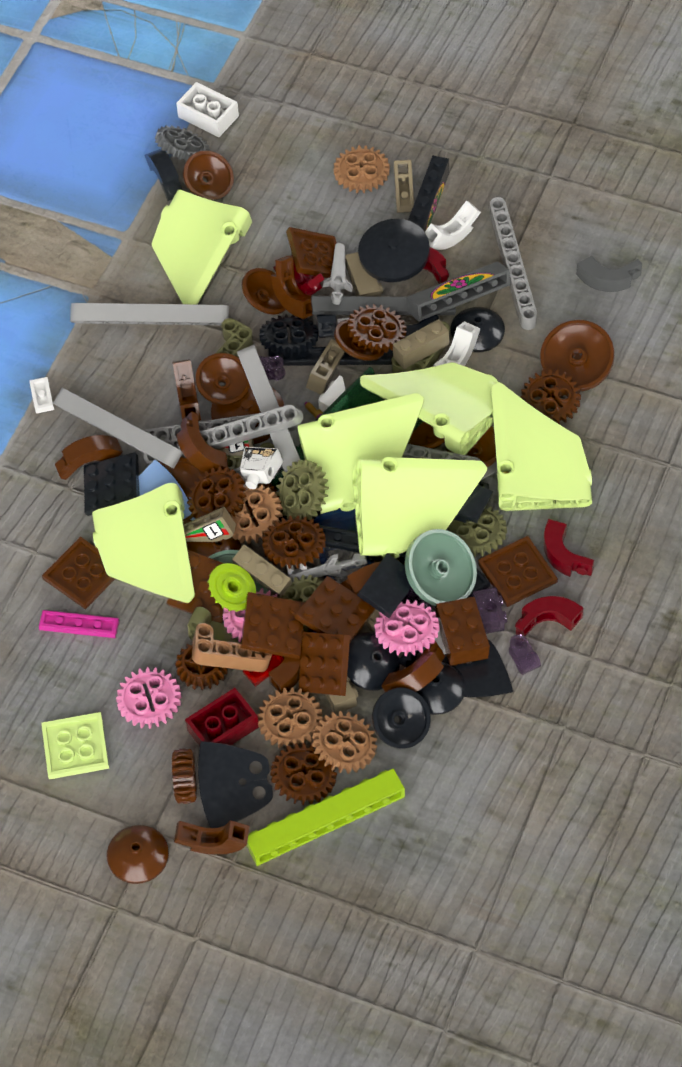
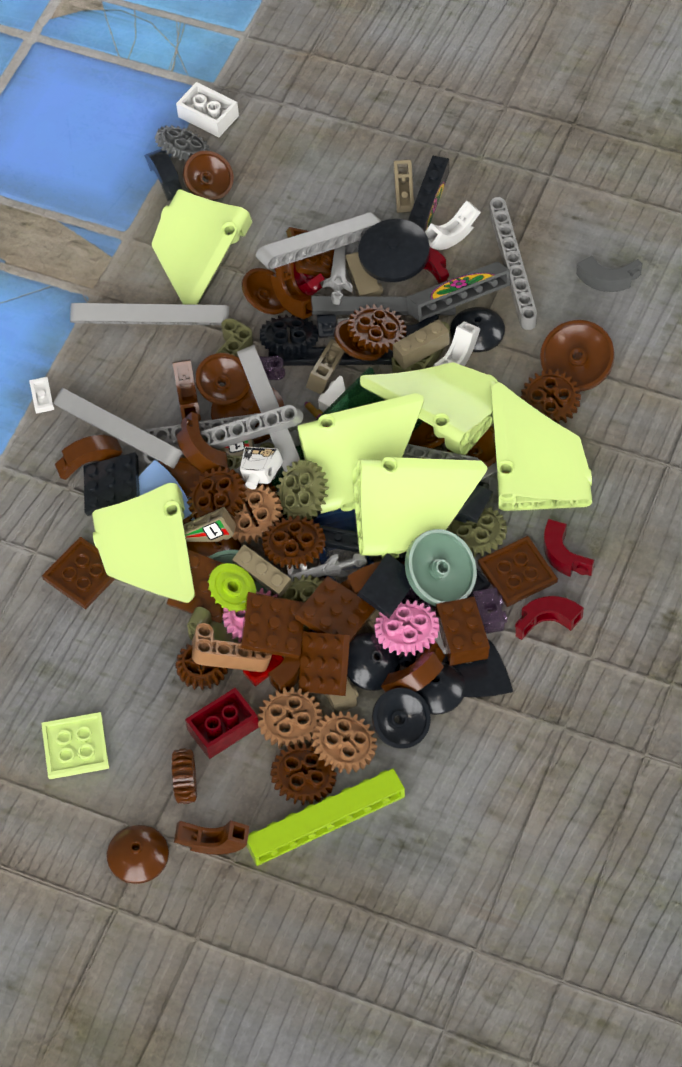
(79, 624): dark pink tile -> none
(131, 703): bright pink gear -> none
(219, 776): black piece -> none
(315, 241): none -> light grey beam
(361, 169): medium nougat gear -> none
(523, 654): clear purple piece -> none

